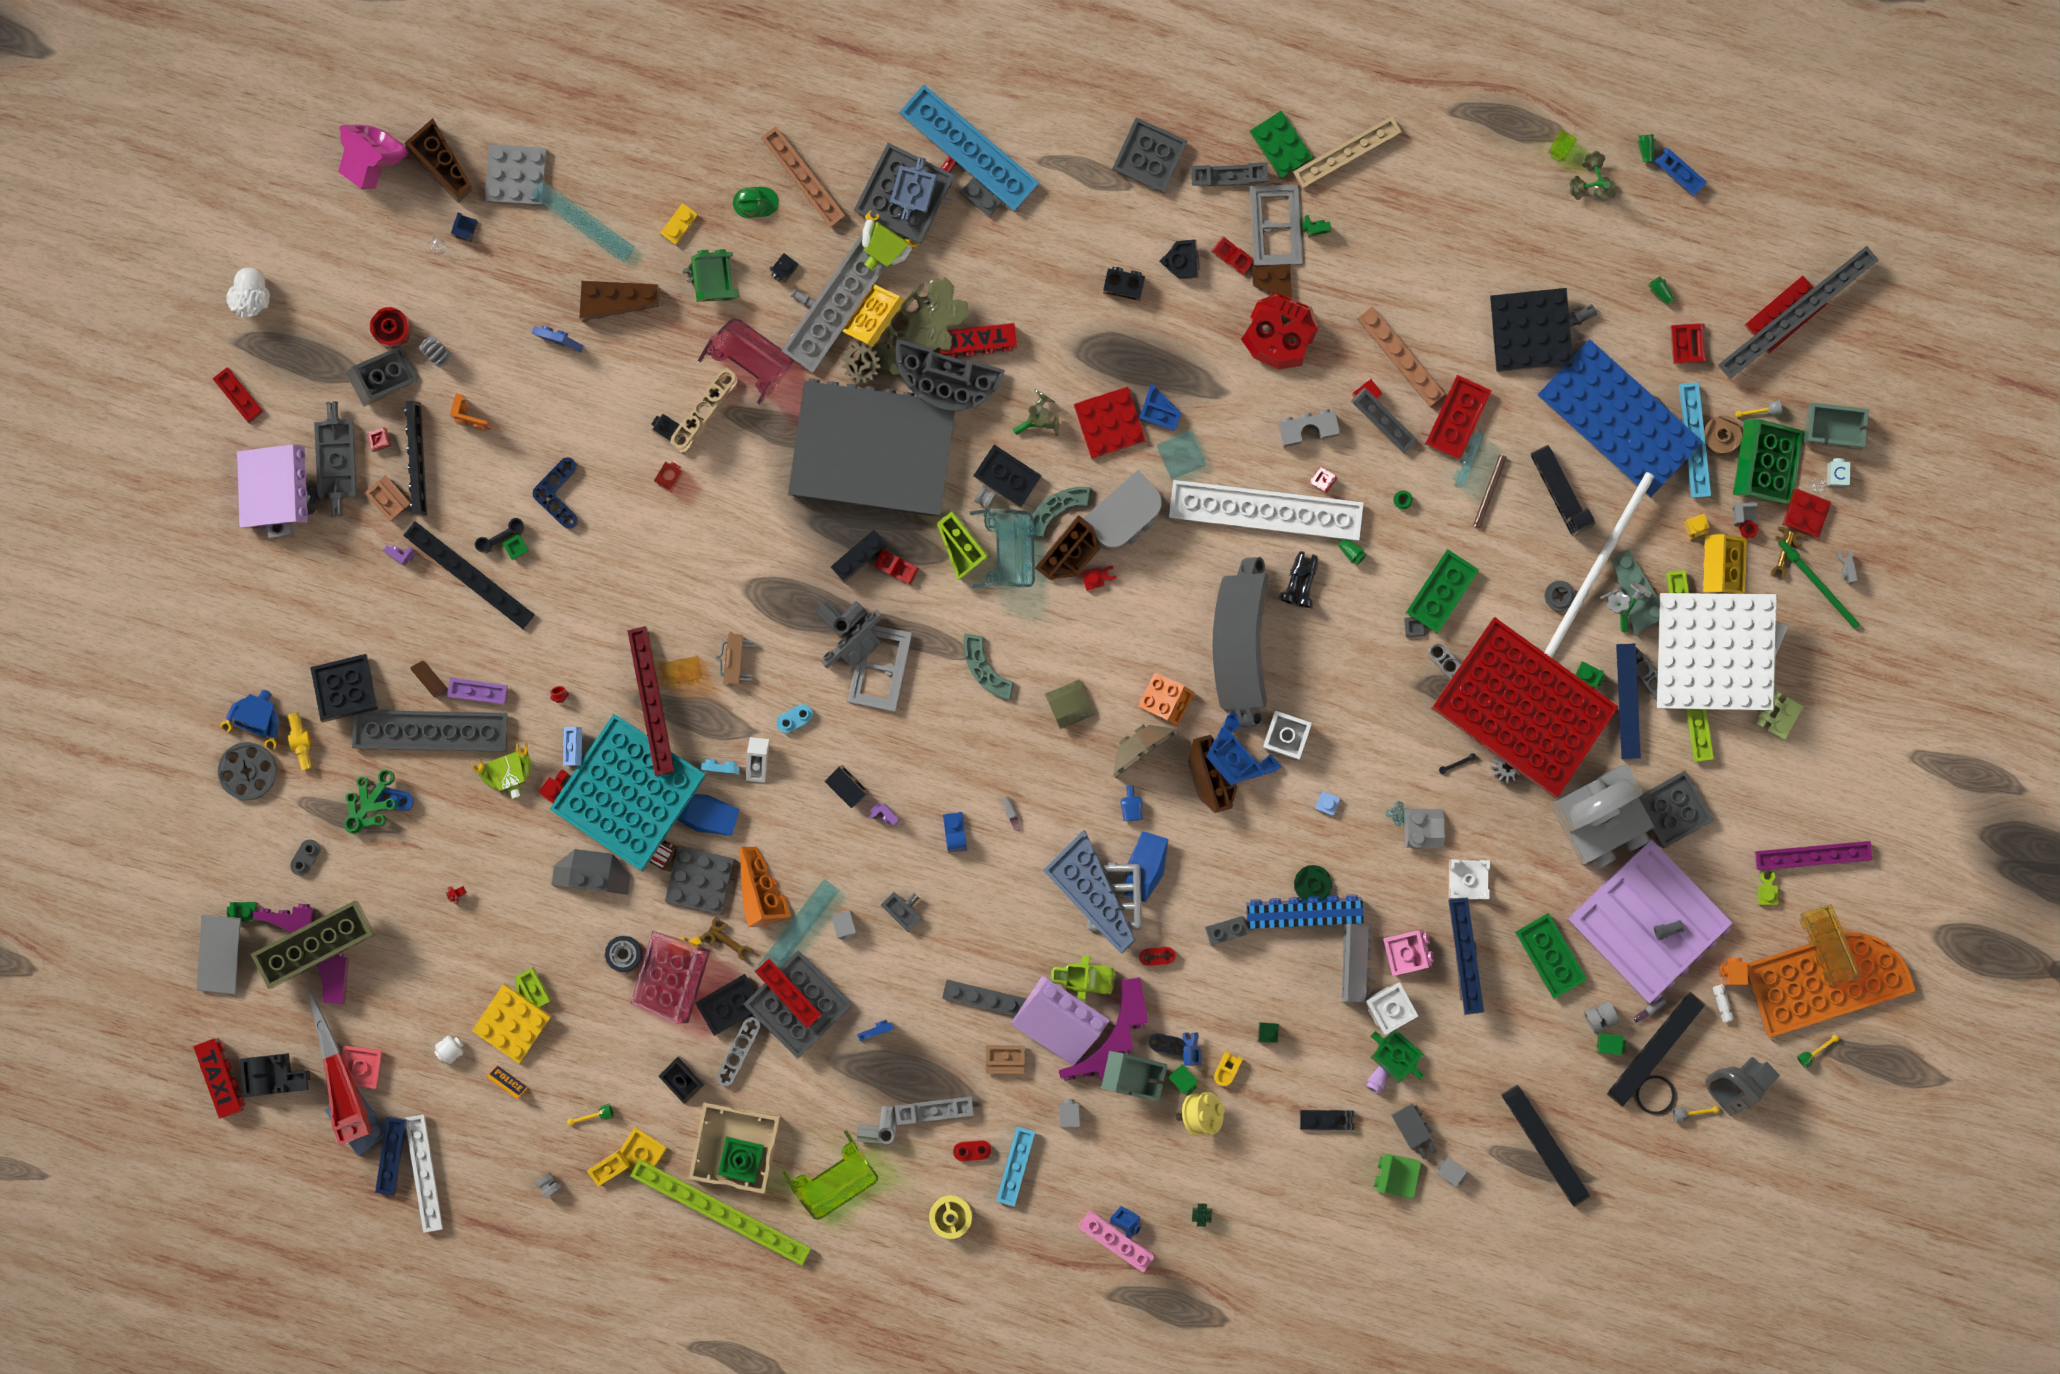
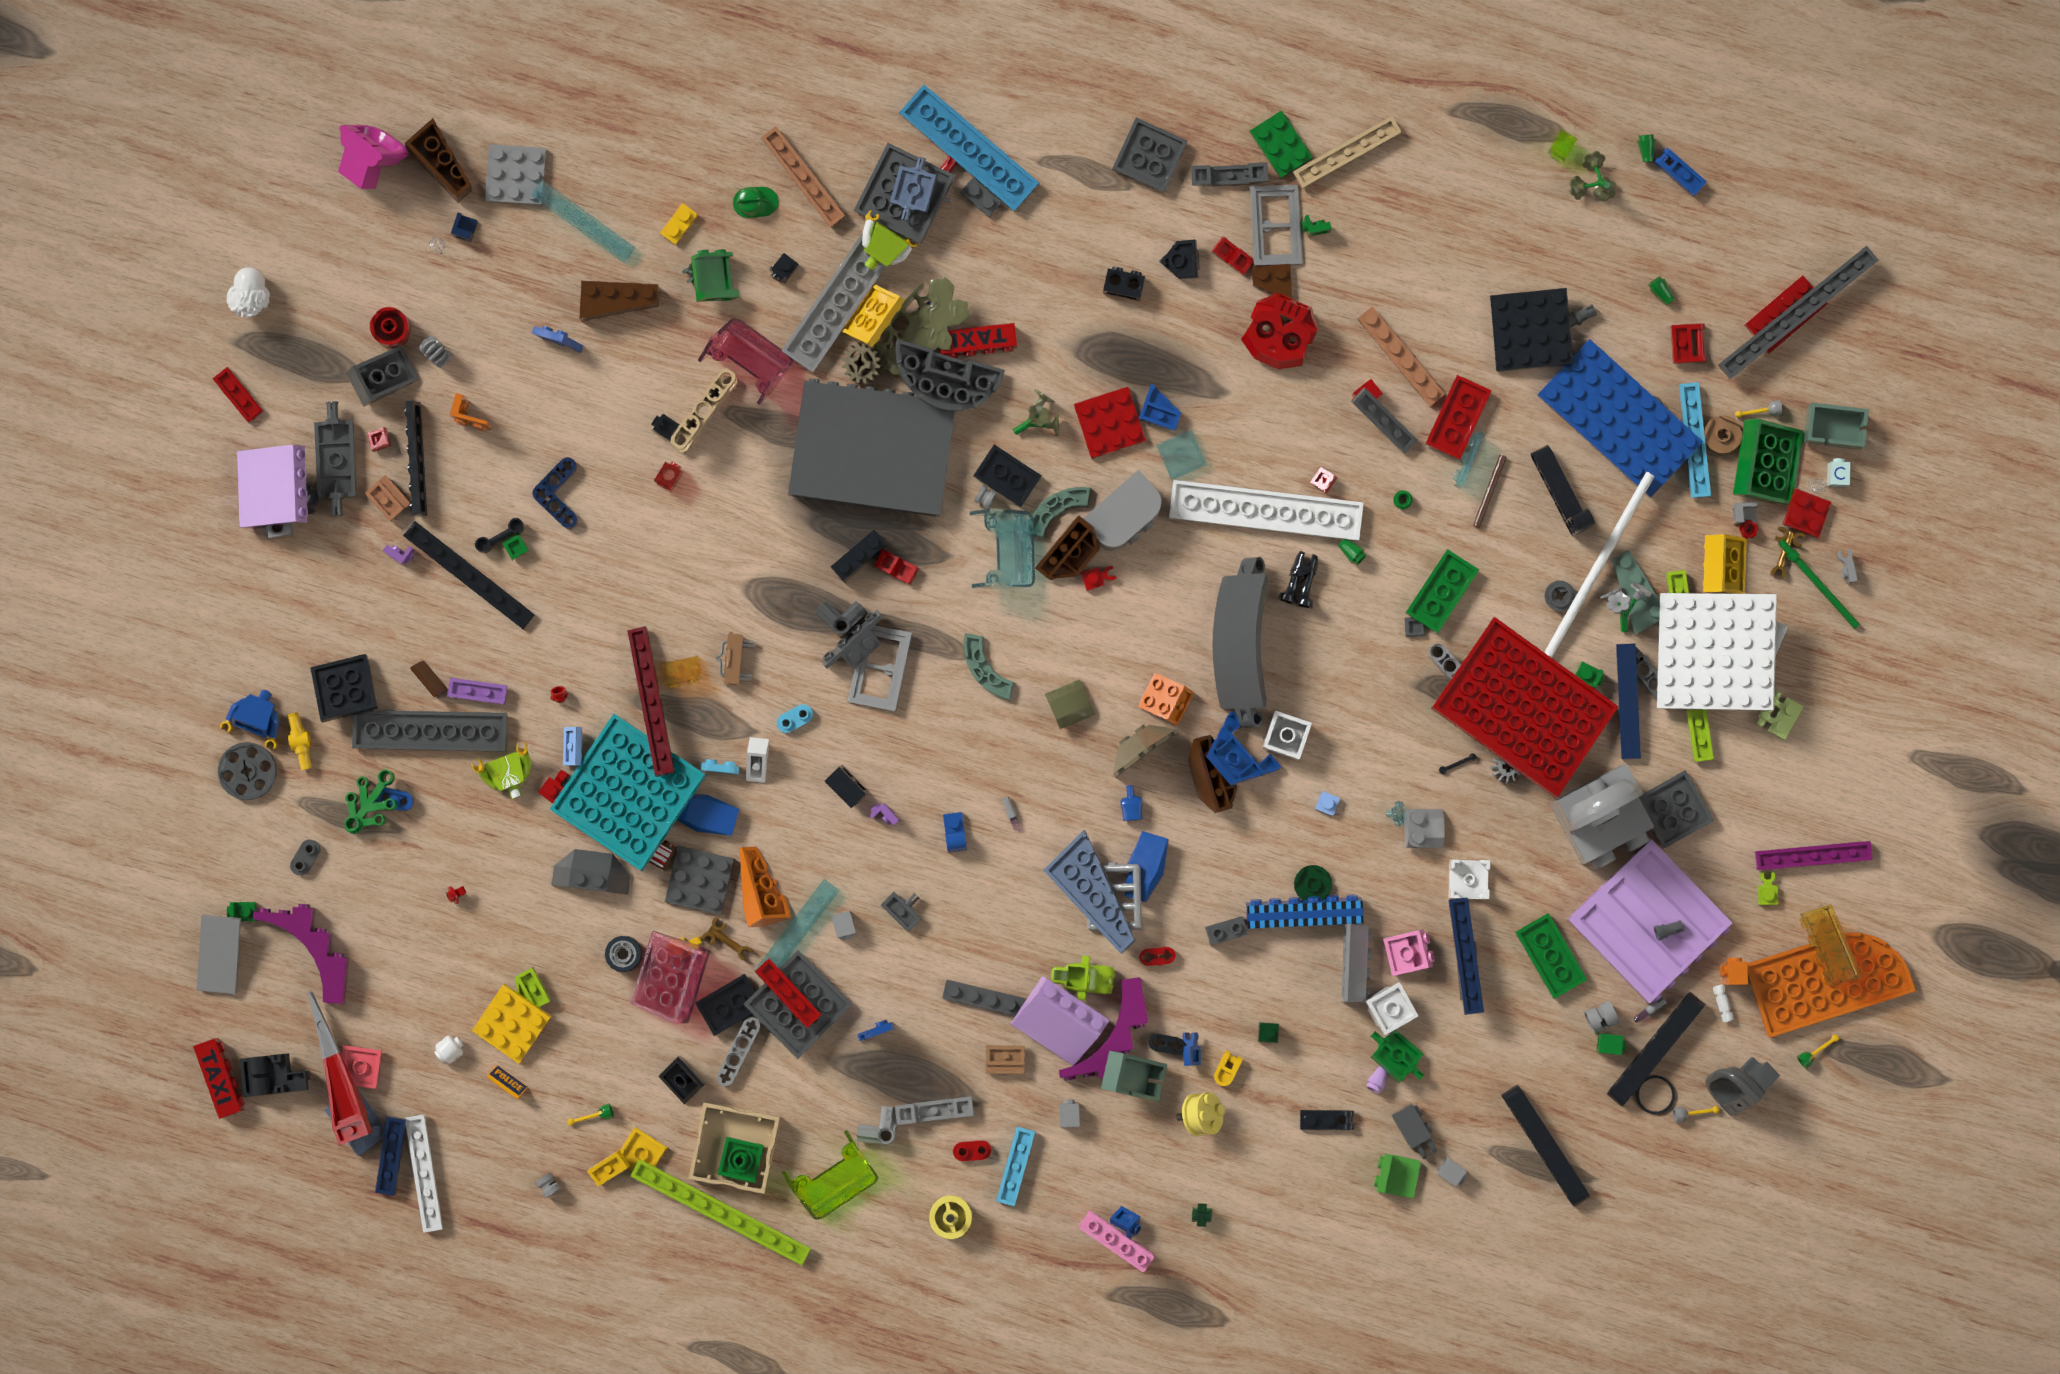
(313, 944): olive brick -> none
(803, 298): light grey piece -> none
(962, 545): lime wedge -> none
(1183, 1080): green brick -> none
(1324, 423): light grey arch -> none
(1696, 526): yellow brick -> none

